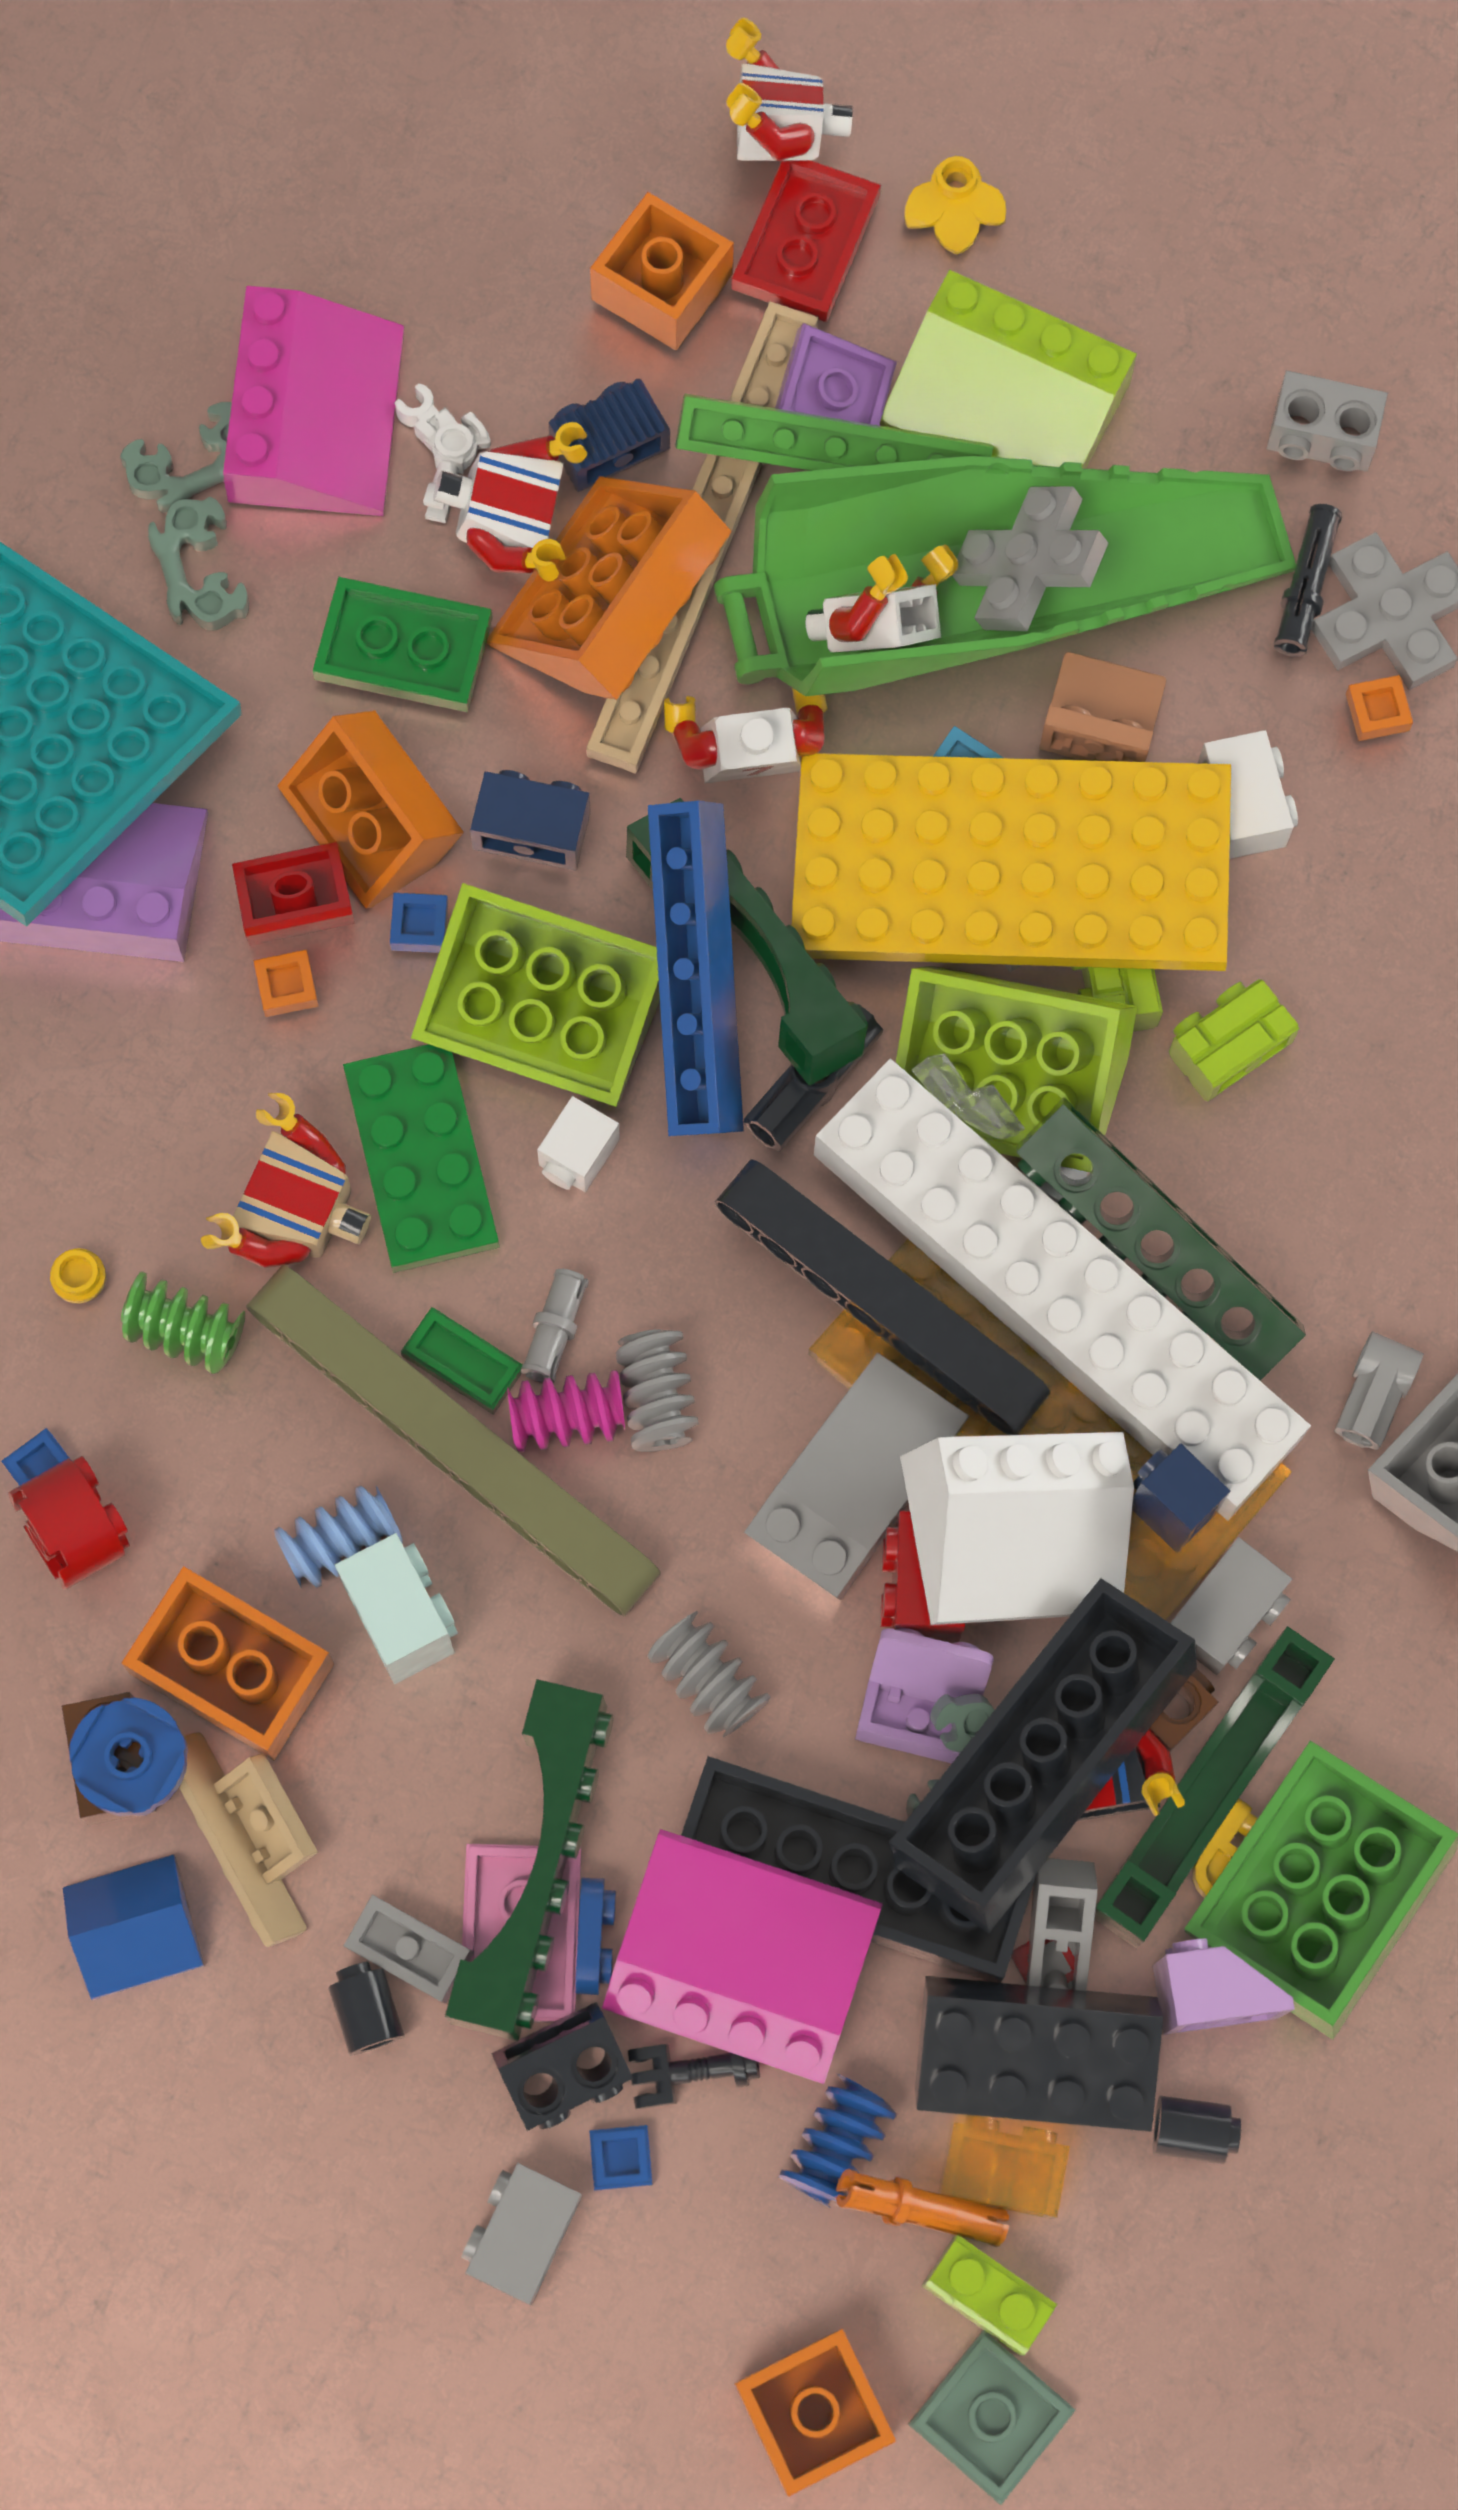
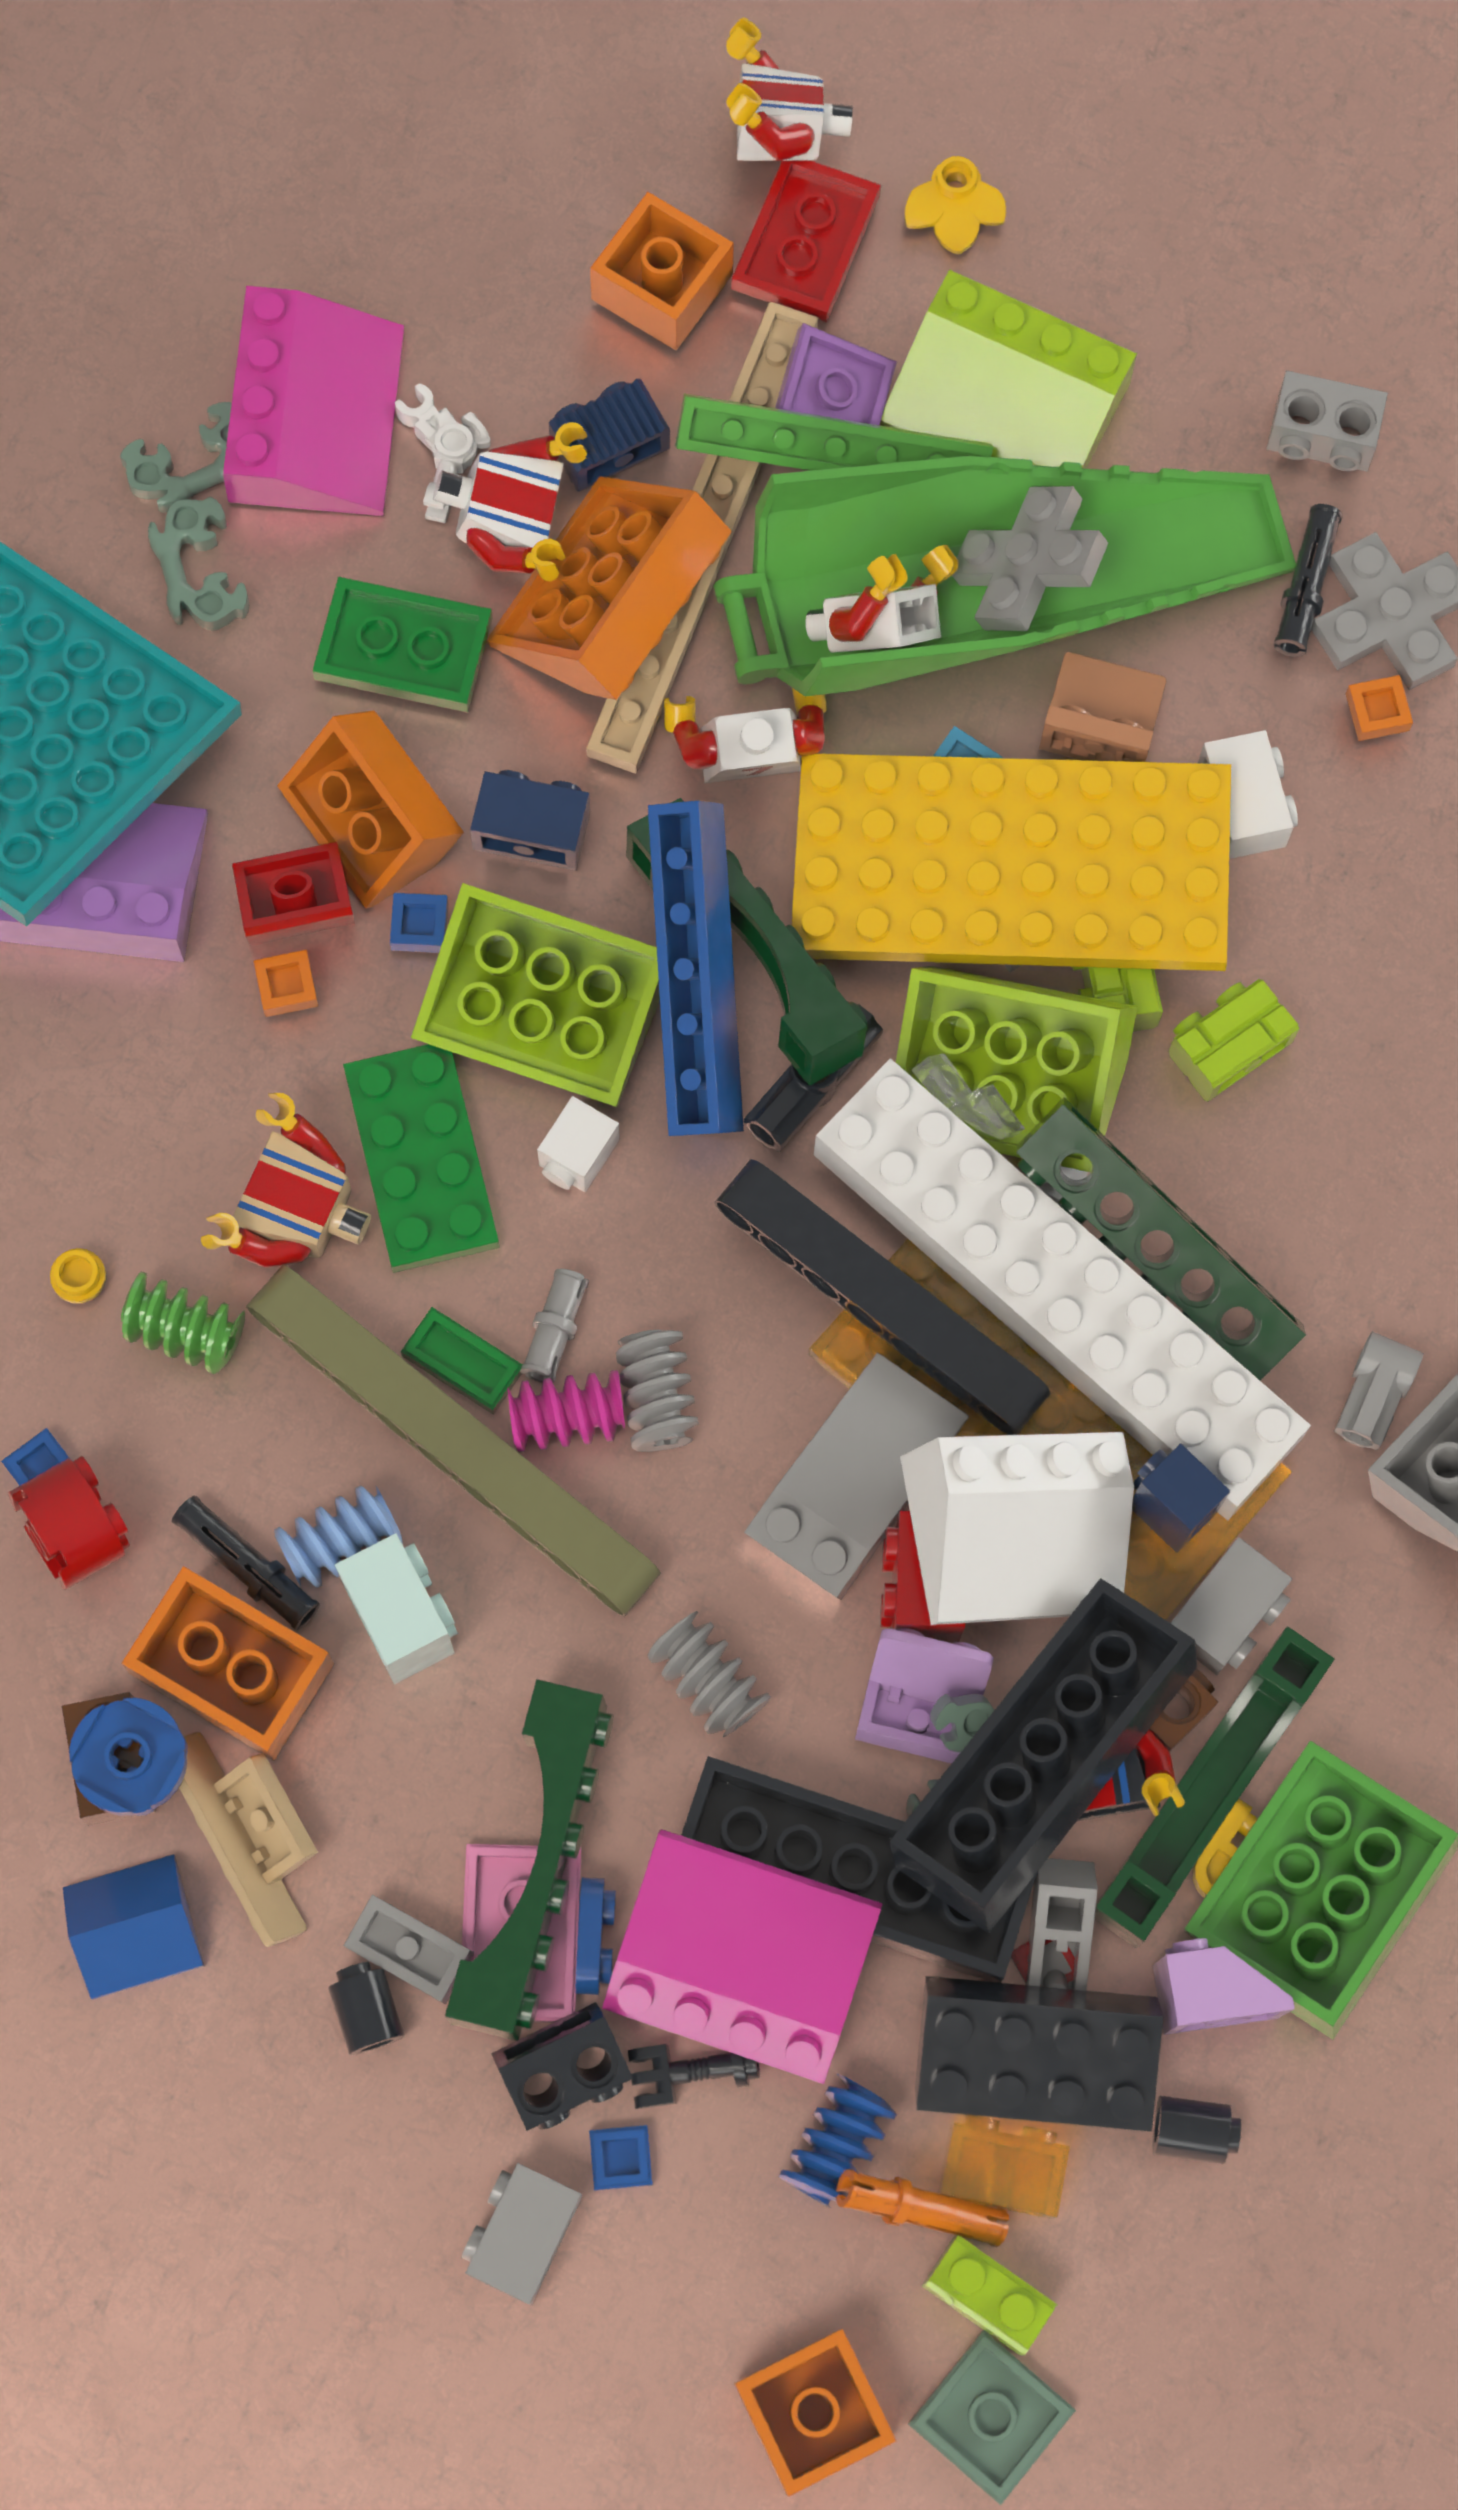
(292, 1605): none -> black pin

